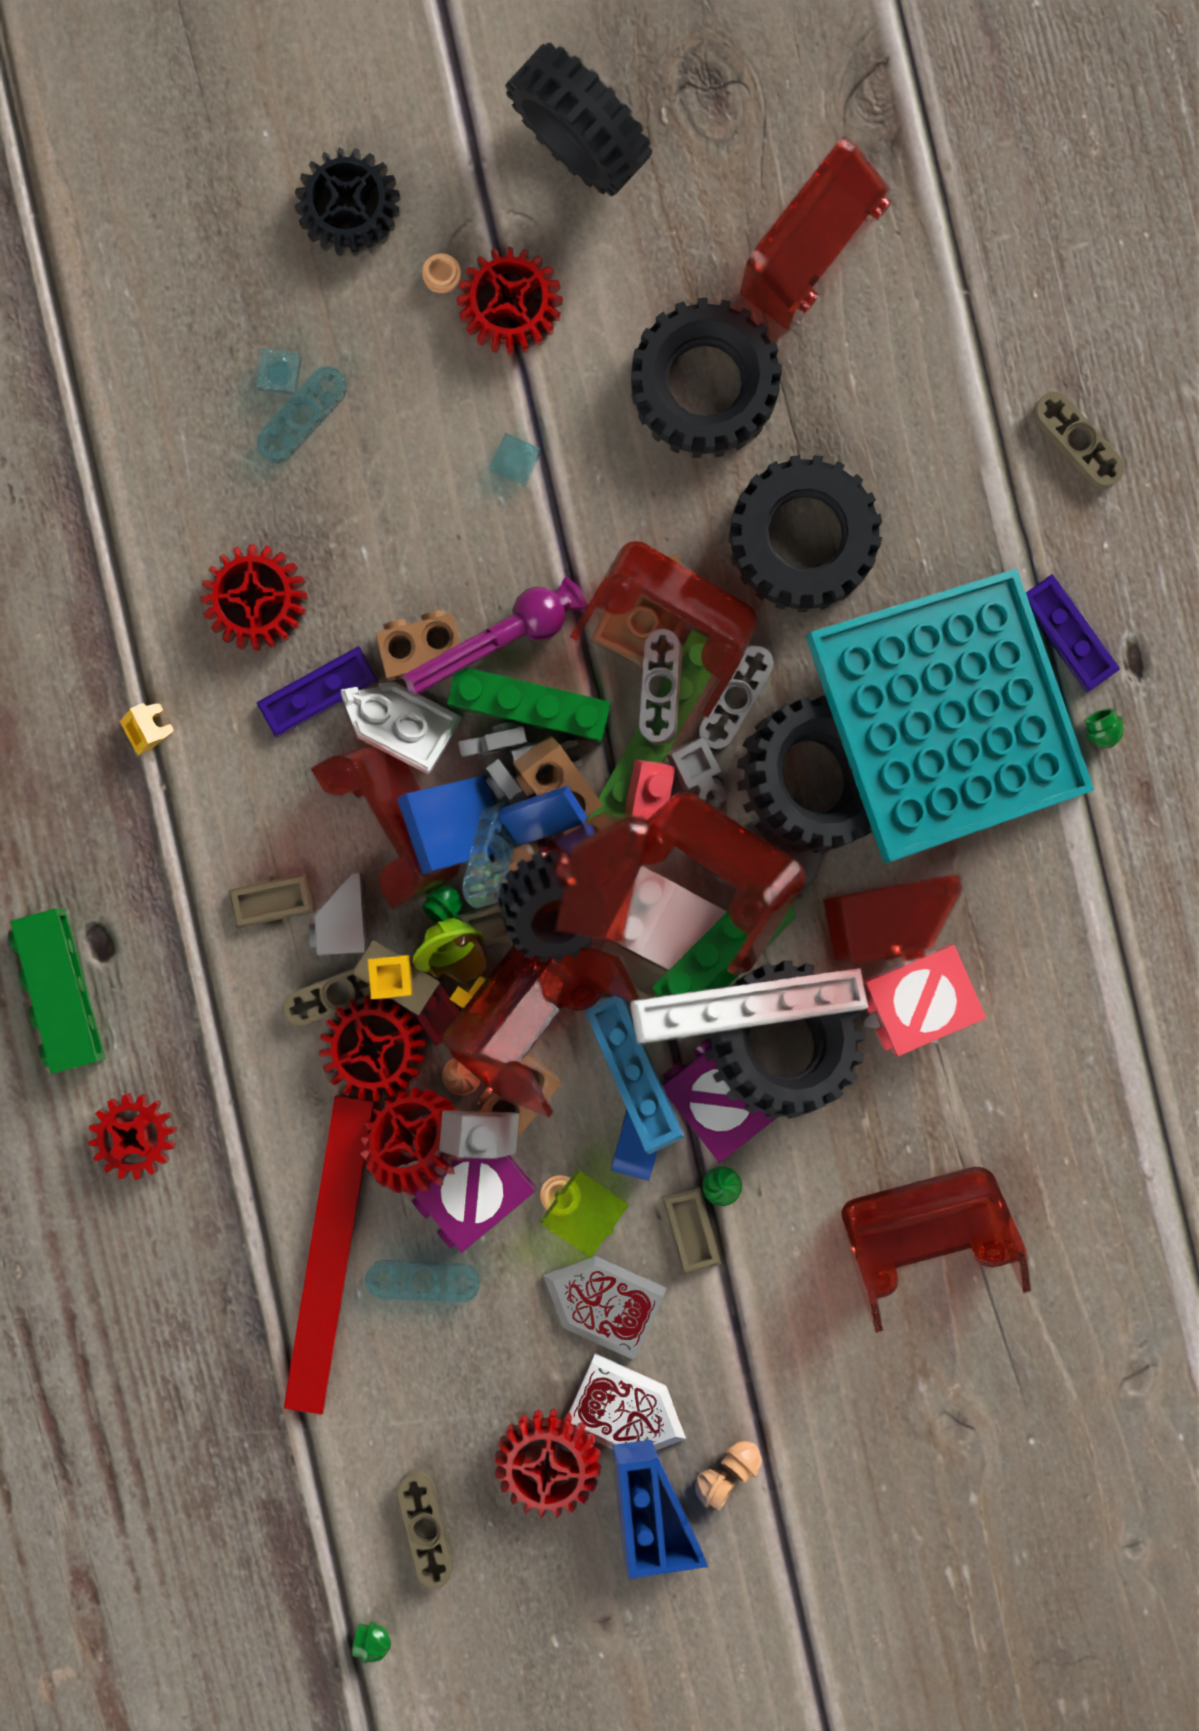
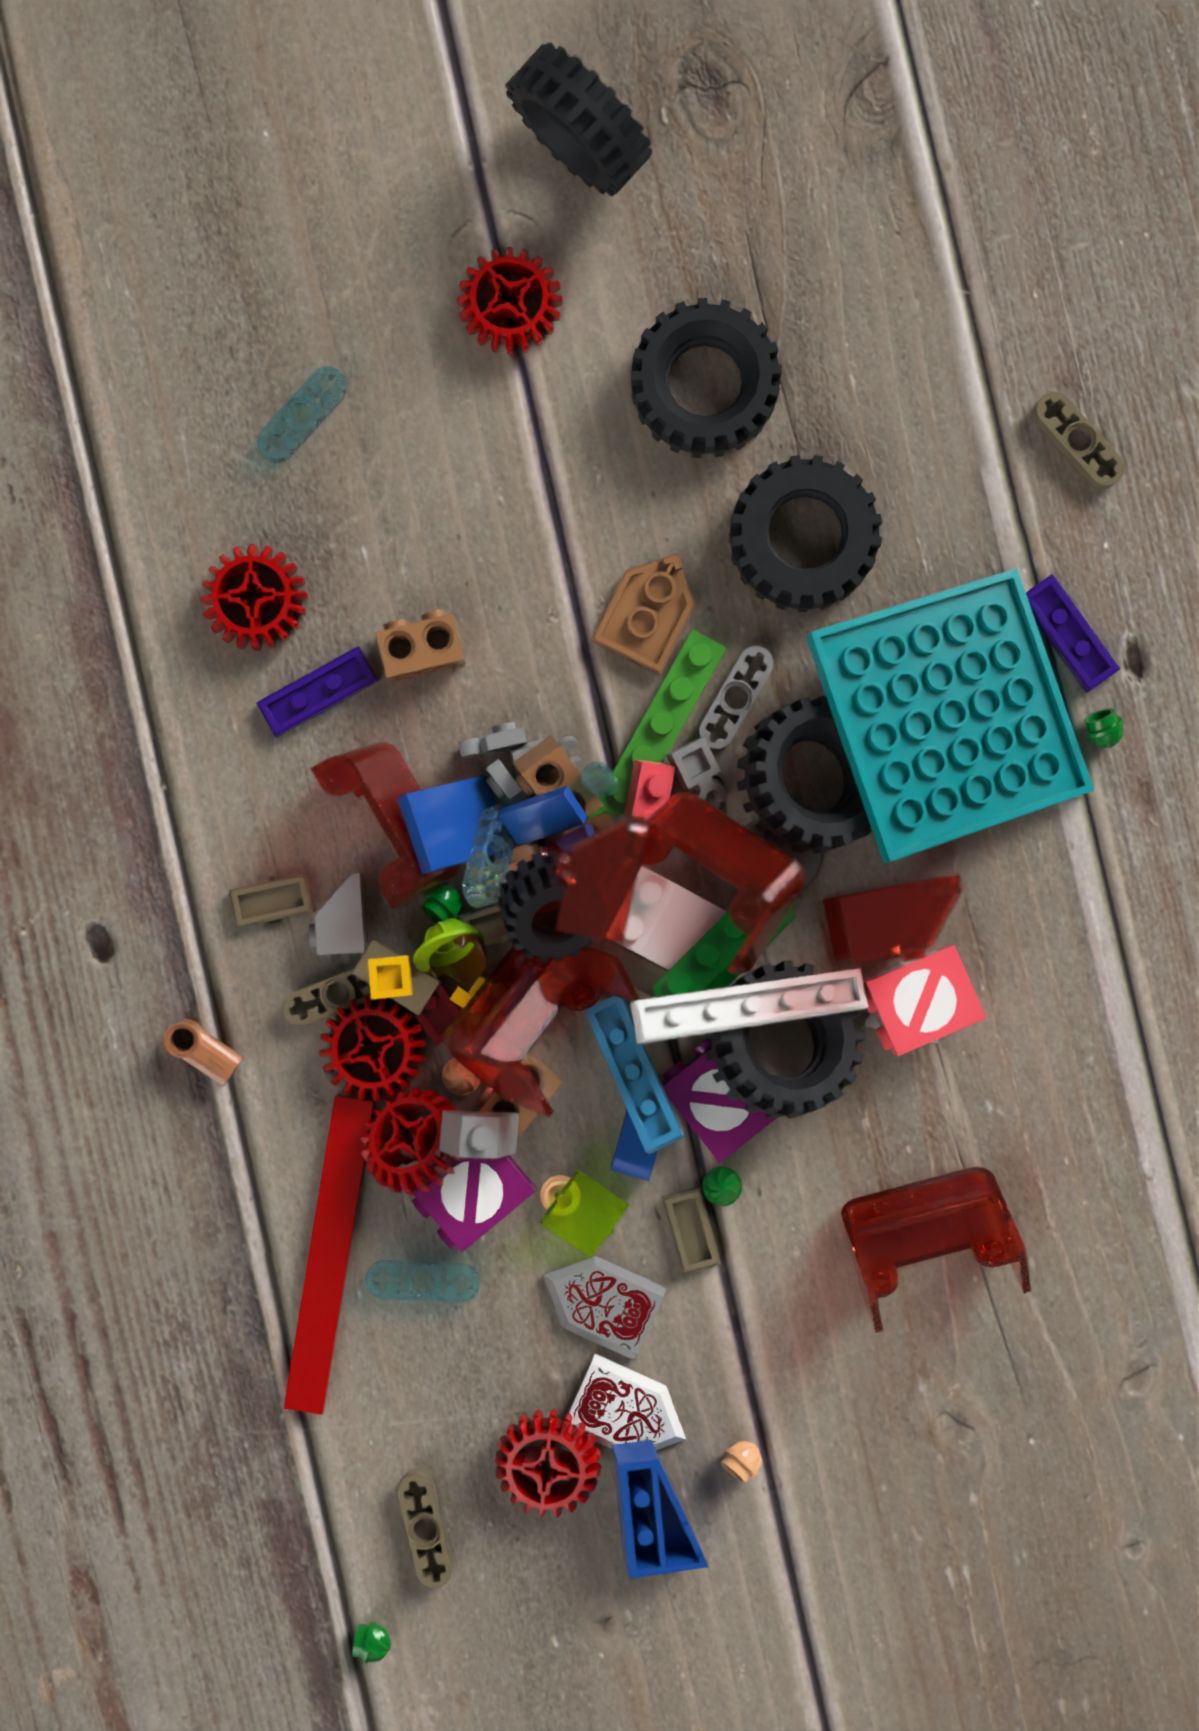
(56, 990): green brick -> none
(141, 728): yellow tile -> none
(146, 1144): red gear -> none
(206, 1054): none -> nougat piece
(278, 371): clear light blue plate -> none
(367, 178): black gear -> none
(401, 723): white tile -> none
(441, 273): light nougat plate -> none
(515, 459): clear light blue plate -> none
(529, 704): green brick -> none
(536, 615): magenta piece -> none
(593, 773): none -> clear light blue pin
(649, 573): clear red windscreen -> none
(652, 657): light grey beam -> none
(713, 1488): light nougat plate -> none
(813, 232): clear red windscreen -> none

